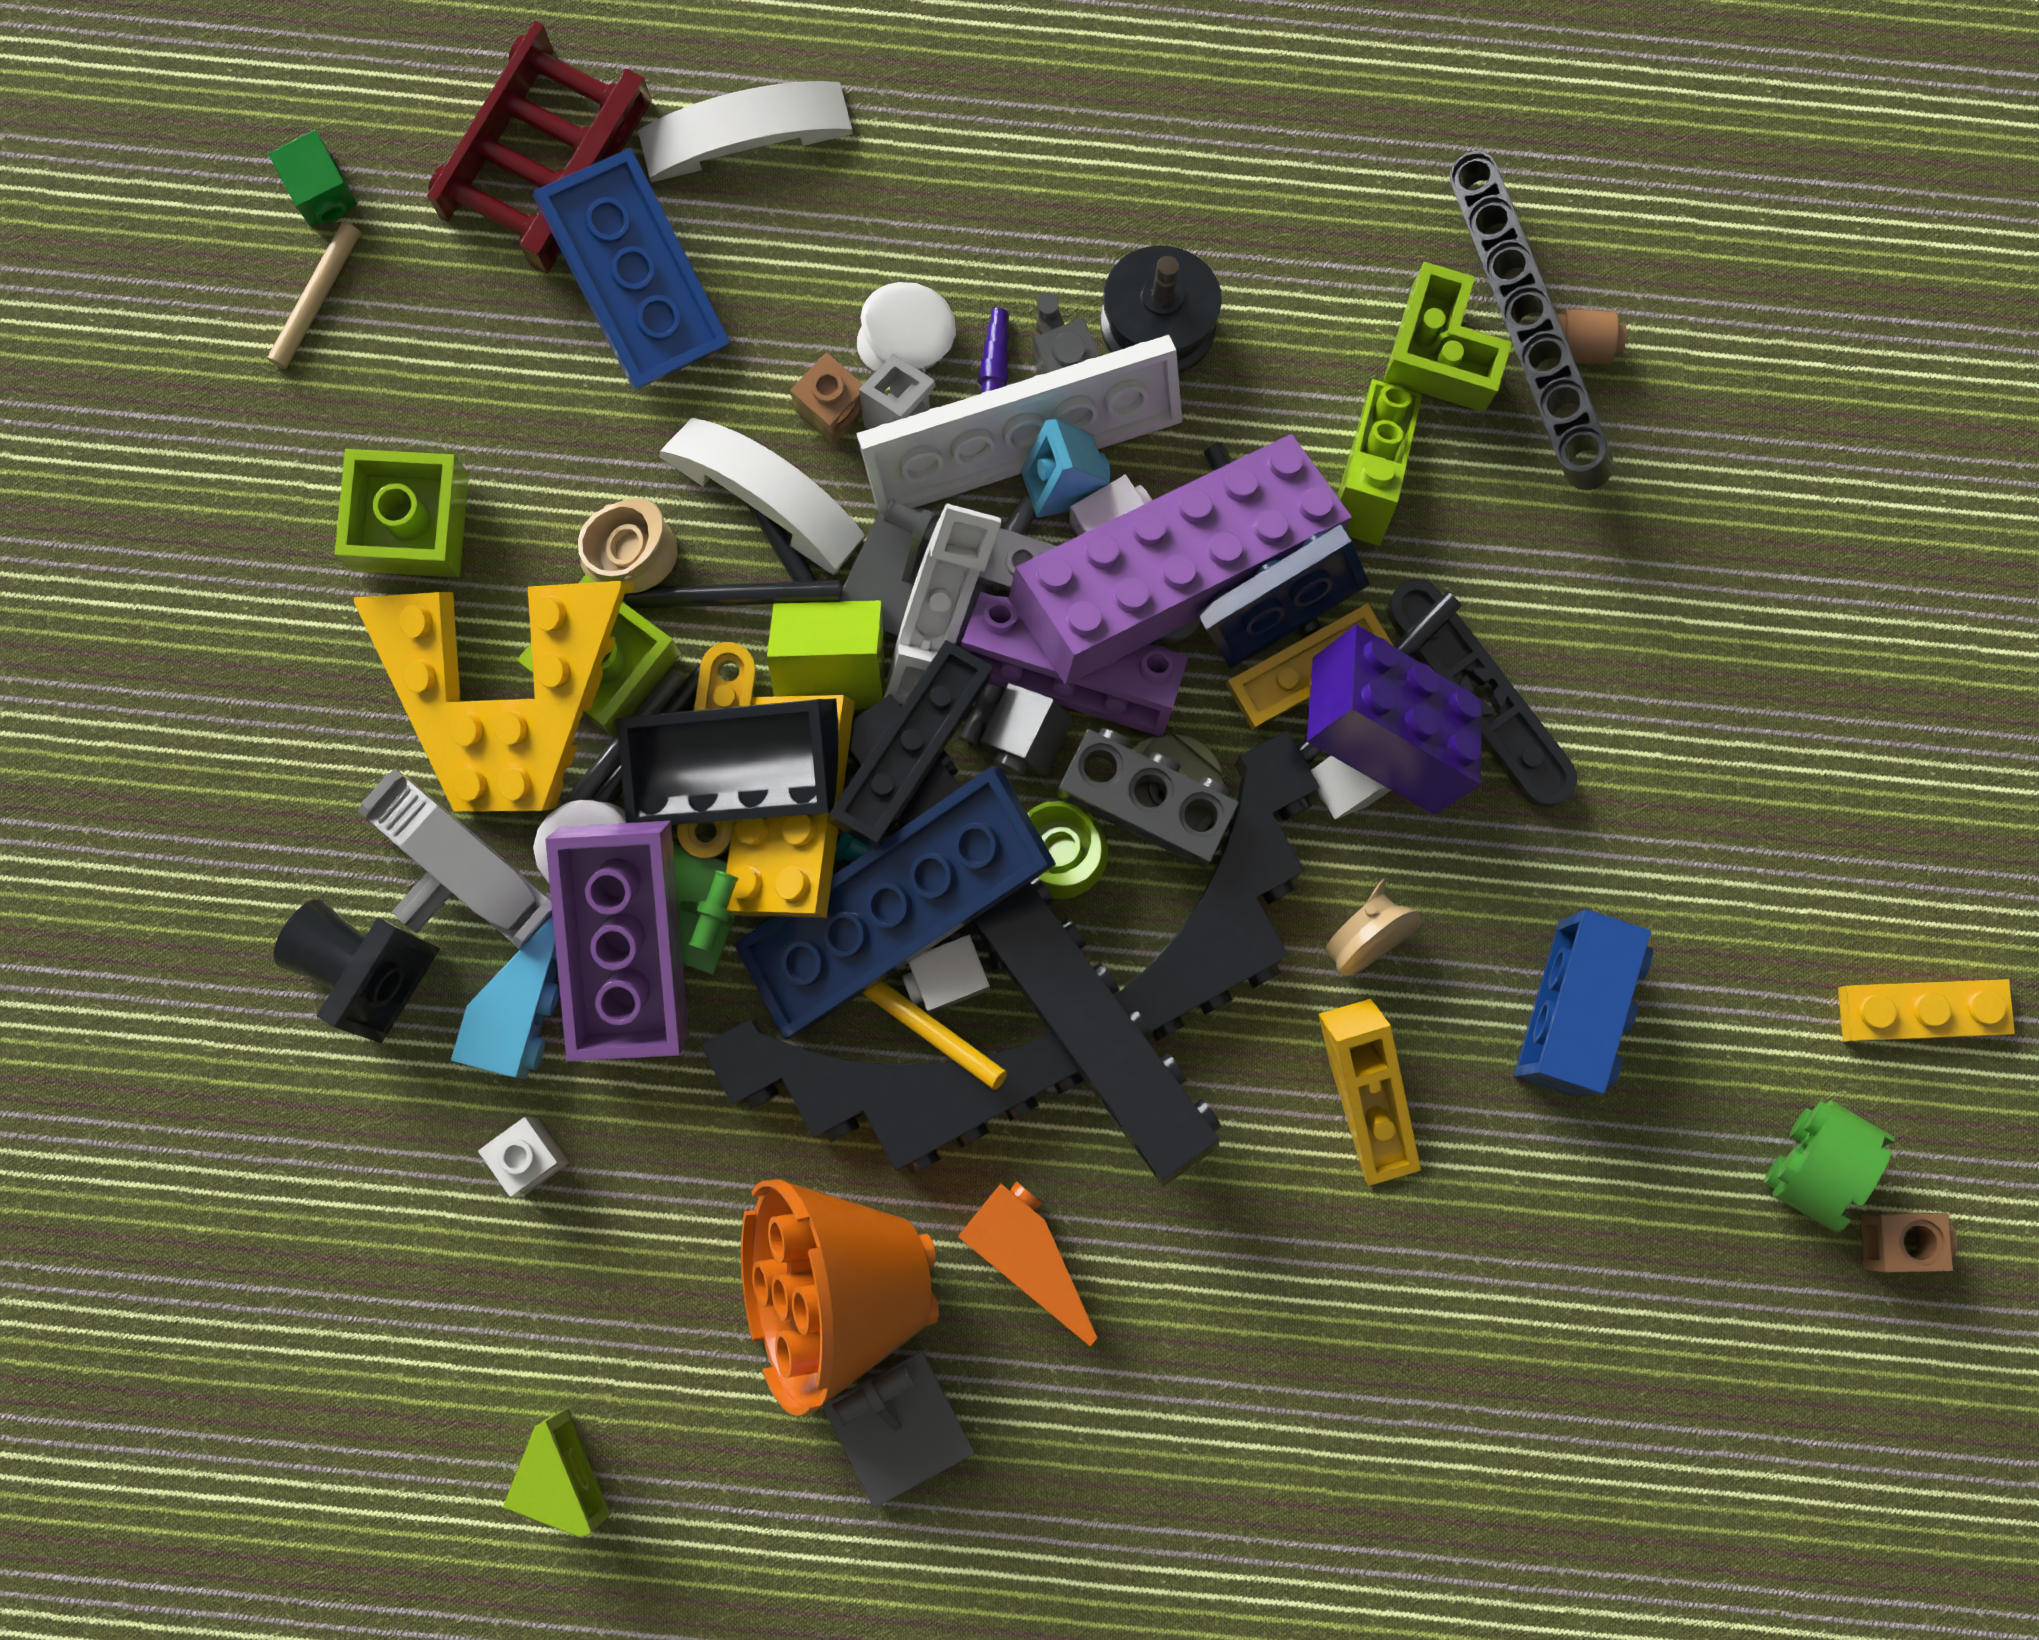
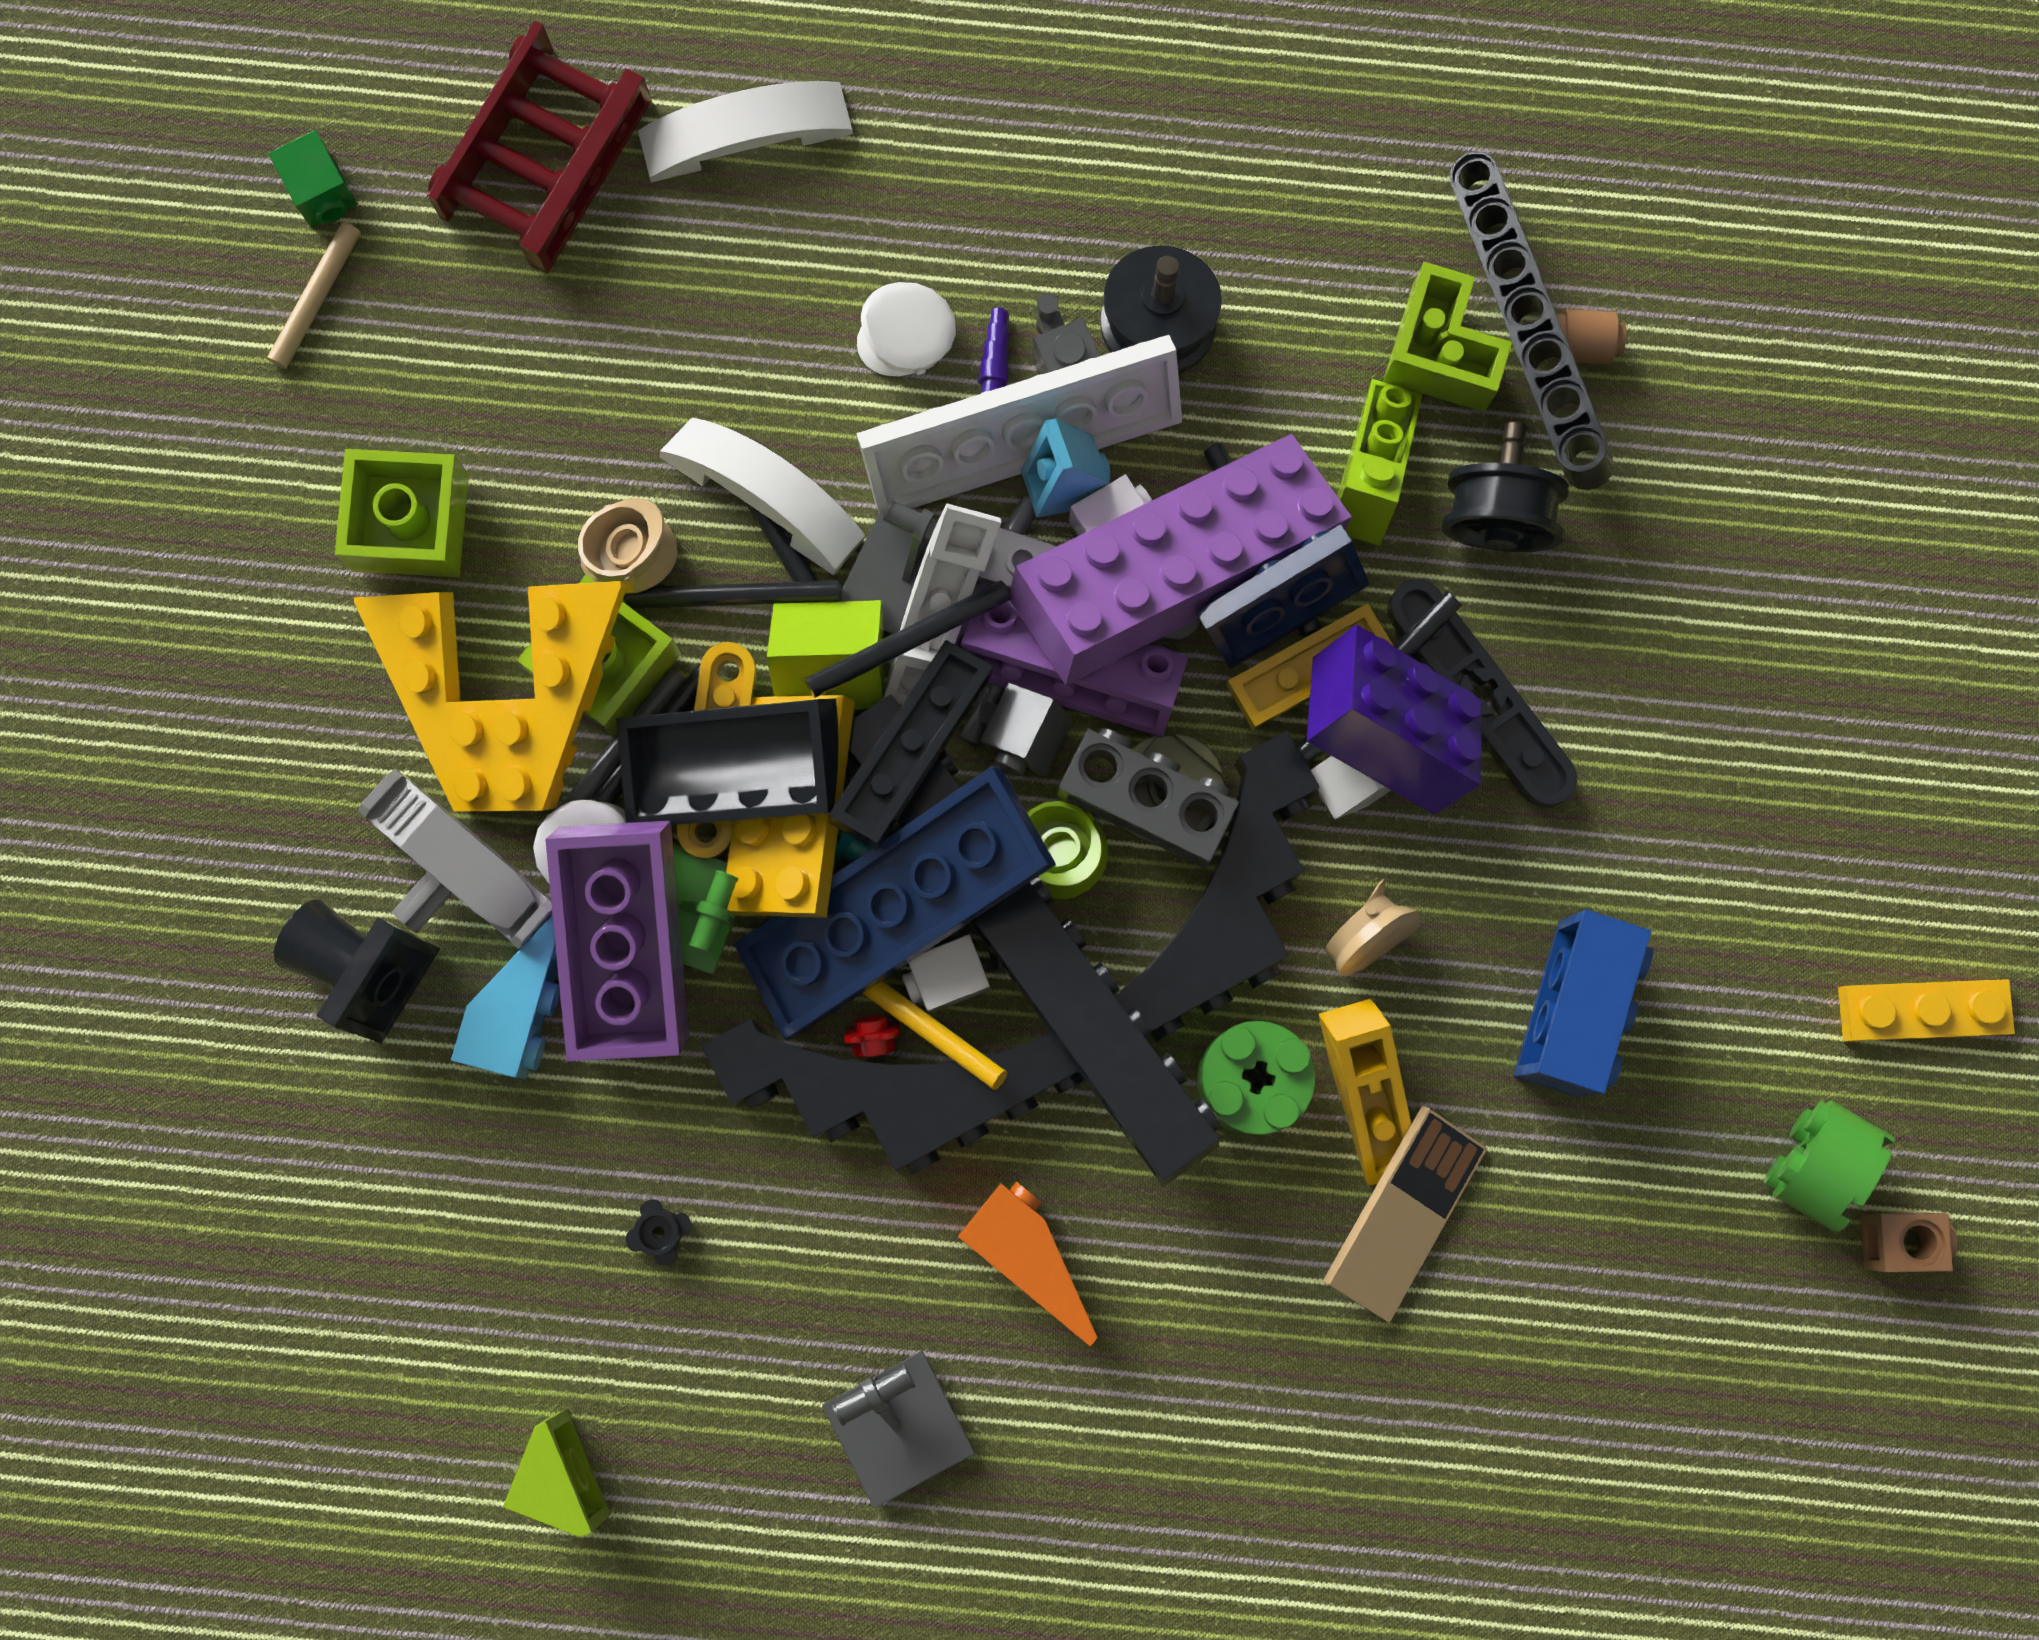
(523, 1156): white brick -> none
(631, 268): blue plate -> none
(643, 1237): none -> black plate
(828, 398): medium nougat brick -> none
(829, 1289): orange cone -> none
(872, 1035): none -> red plate
(907, 393): light grey brick -> none
(907, 639): none -> black bar
(1282, 1060): none -> bright green brick
(1405, 1214): none -> tan piece
(1506, 502): none -> black wheel

